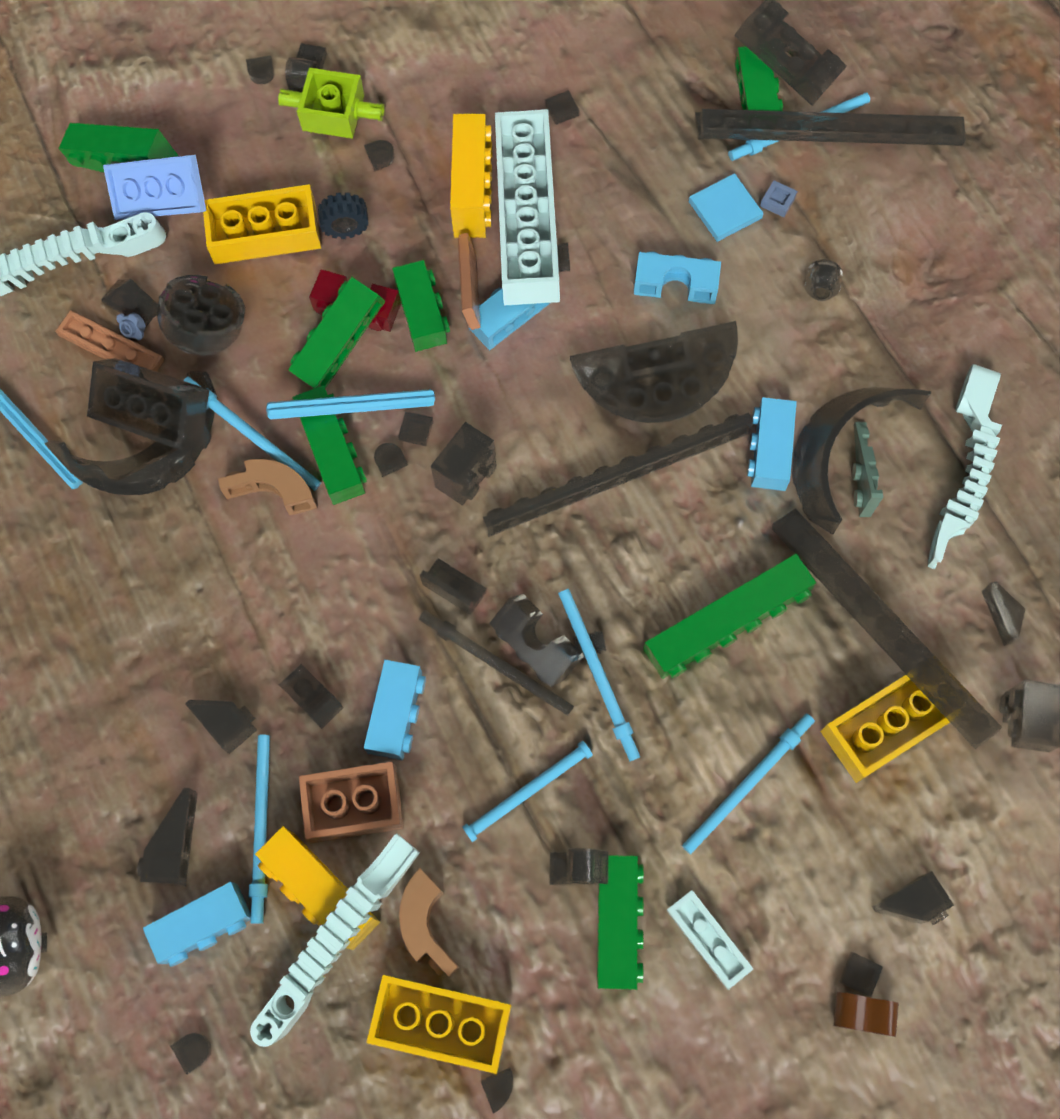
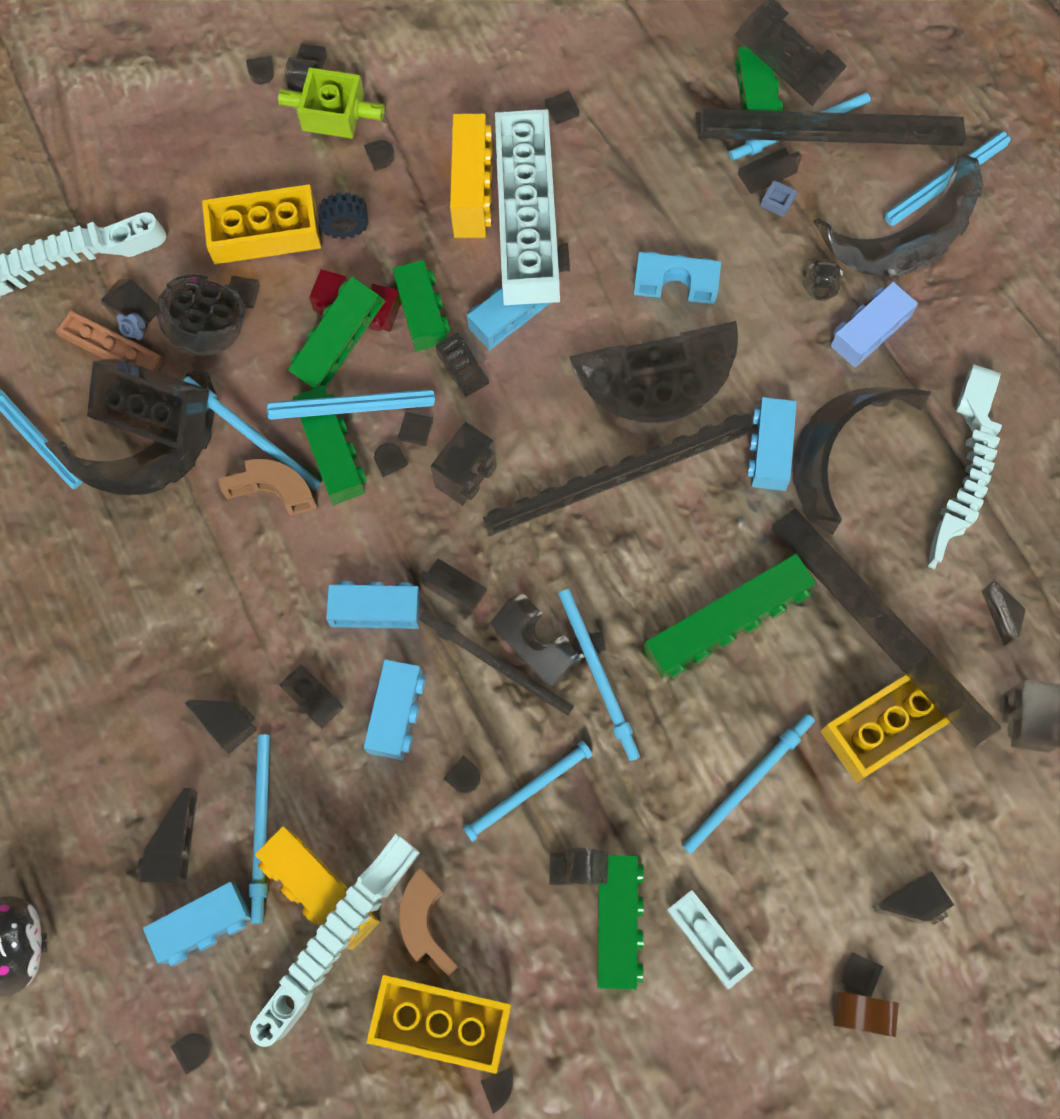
(98, 145): green wedge -> none
(155, 187): light blue tile -> none
(246, 288): none -> clear smoke tile
(350, 802): nougat brick -> none
(373, 605): none -> medium azure brick
(451, 350): none -> clear smoke slope
(463, 776): none -> clear smoke tile
(469, 281): nougat tile -> none
(725, 207): medium azure tile -> none
(772, 167): none -> clear smoke panel
(866, 473): sand green wing -> none
(873, 324): none -> light blue brick
(921, 241): none -> clear smoke windscreen
(940, 182): none -> medium azure axle

